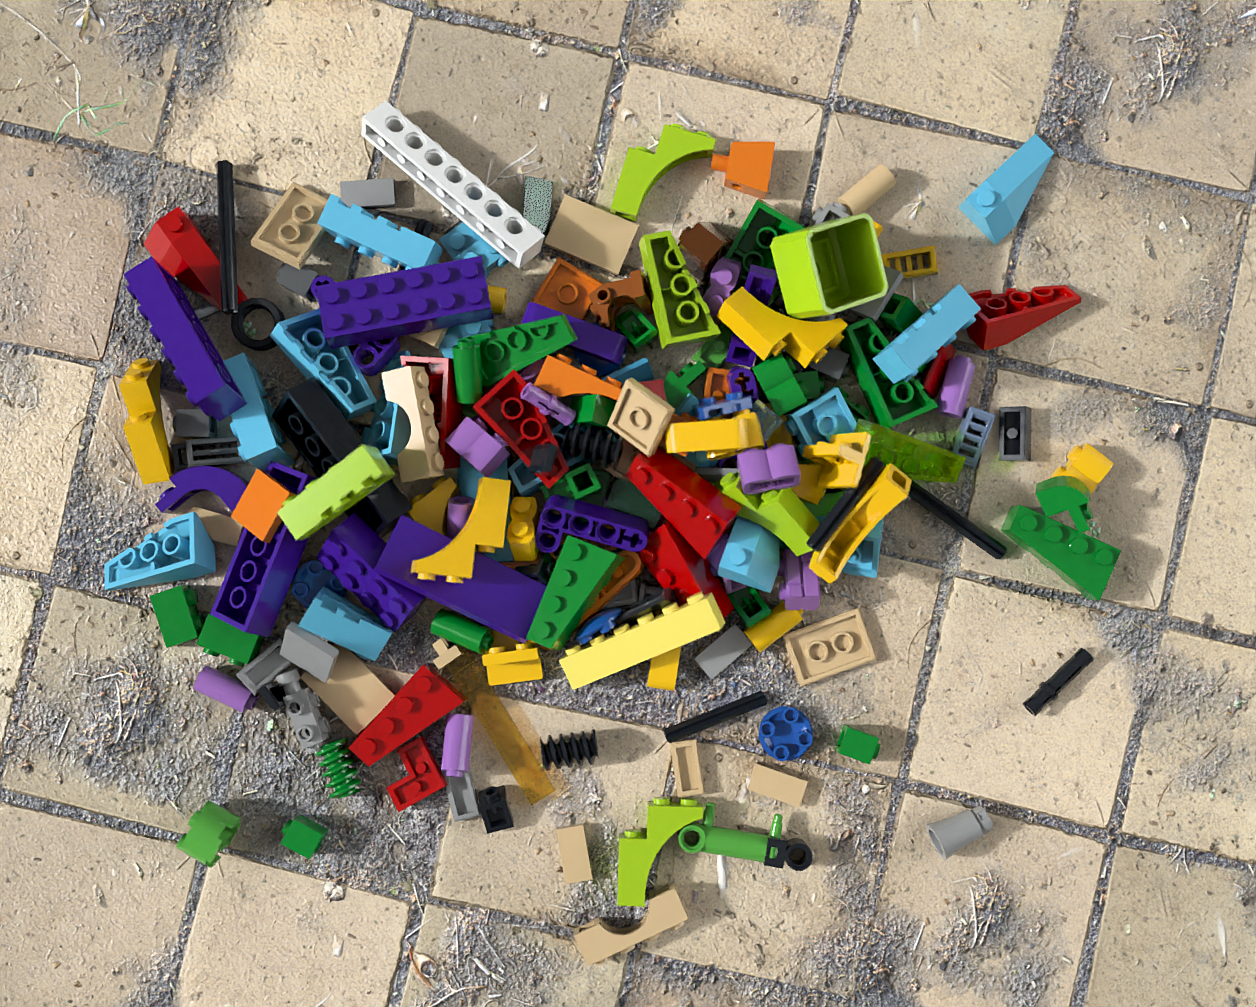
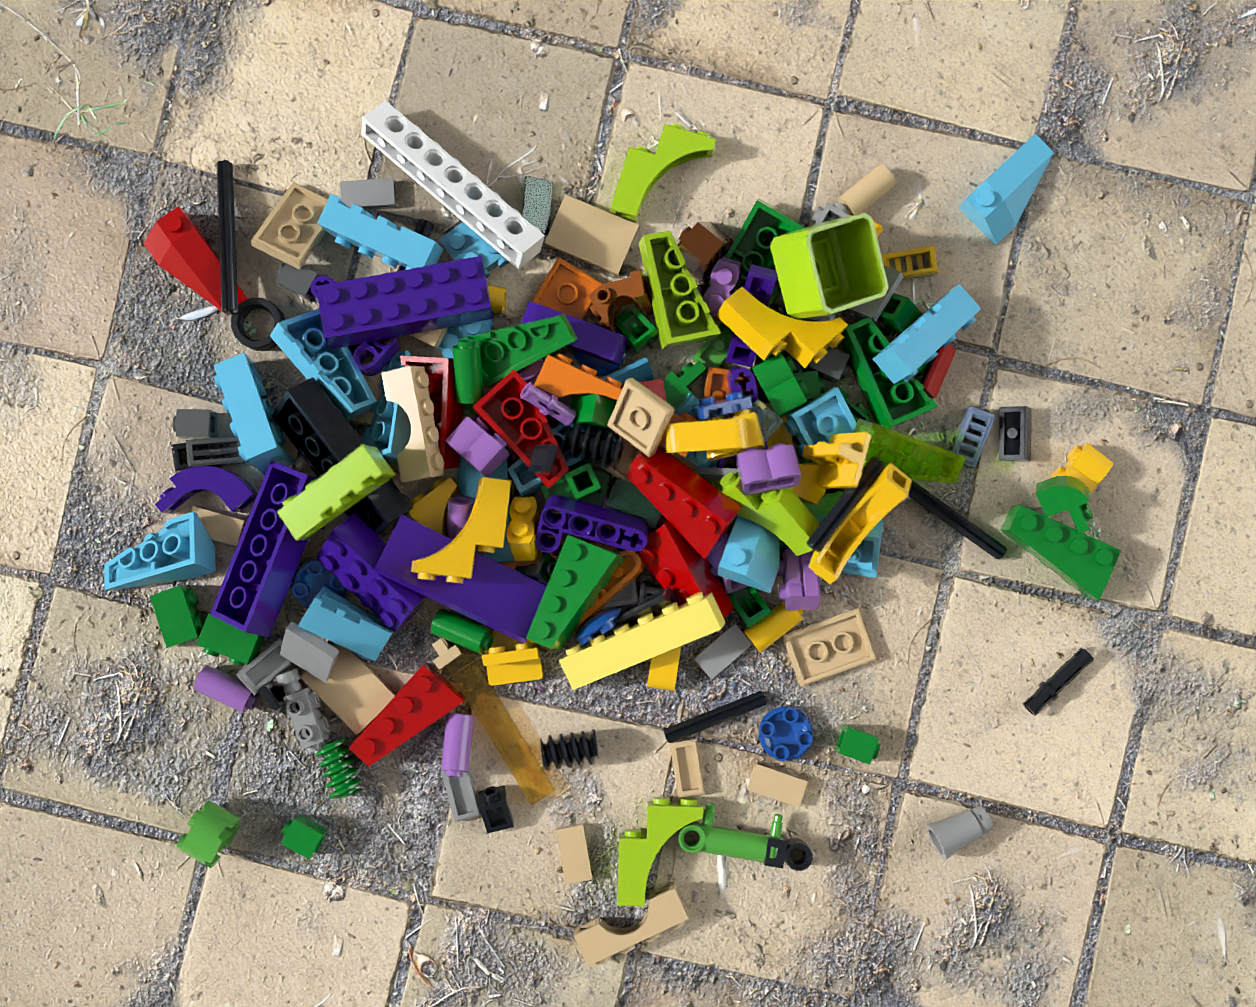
(145, 422): yellow arch -> none
(184, 340): dark purple brick -> none
(260, 505): orange tile -> none
(423, 775): red plate -> none
(746, 167): orange torso -> none
(955, 387): medium lavender brick -> none
(1015, 313): red wedge -> none

